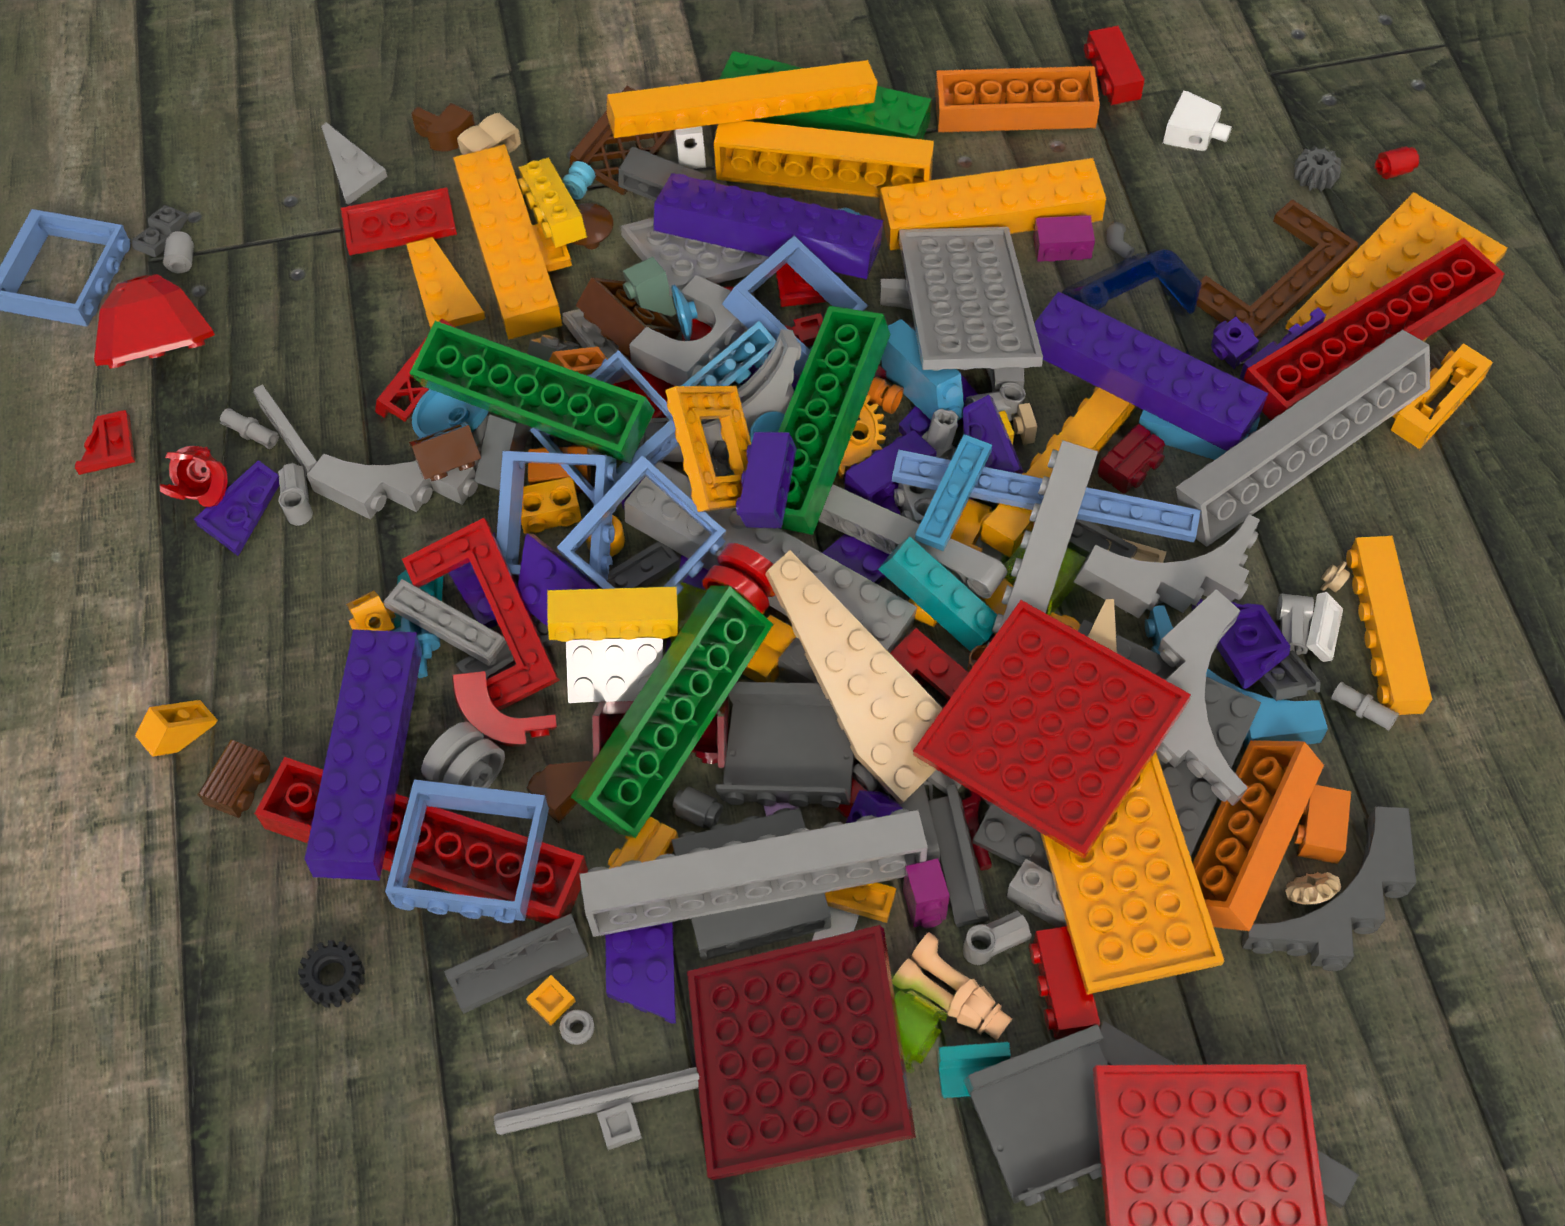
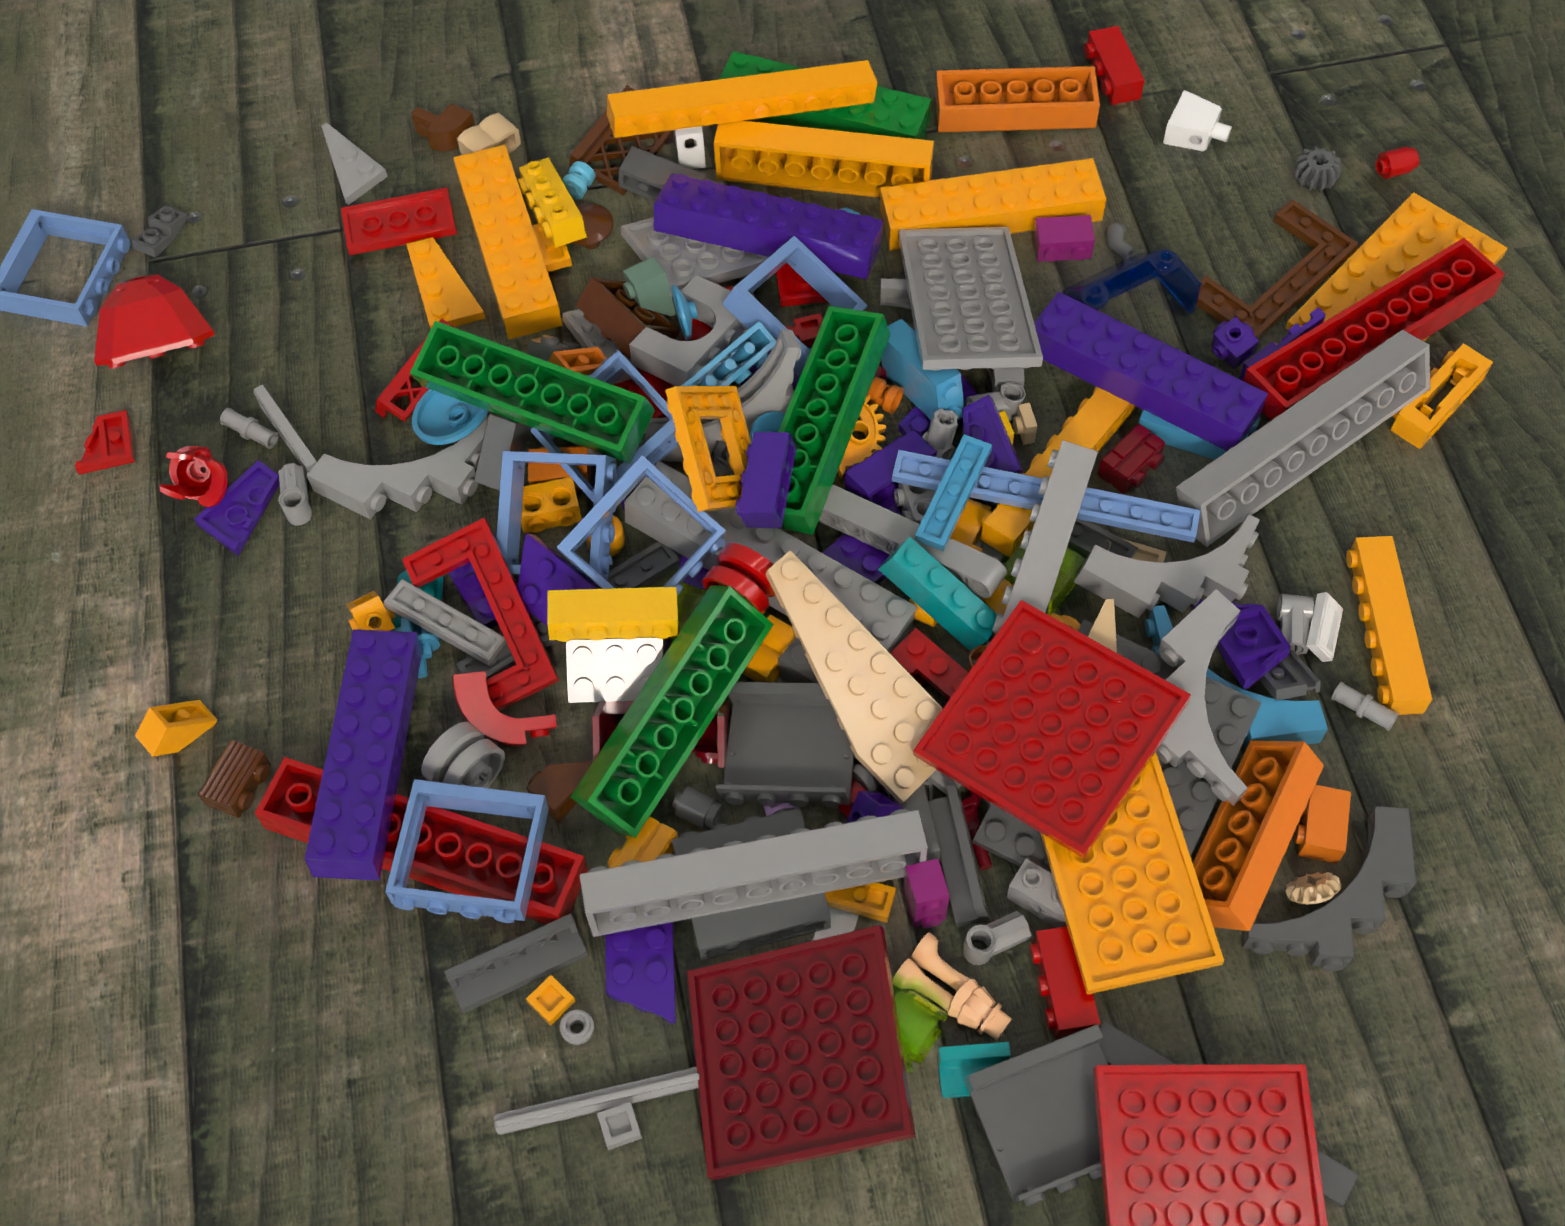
(178, 252): light grey brick -> none
(318, 960): black tyre -> none
(445, 451): reddish brown brick -> none
(1335, 577): tan plate -> none

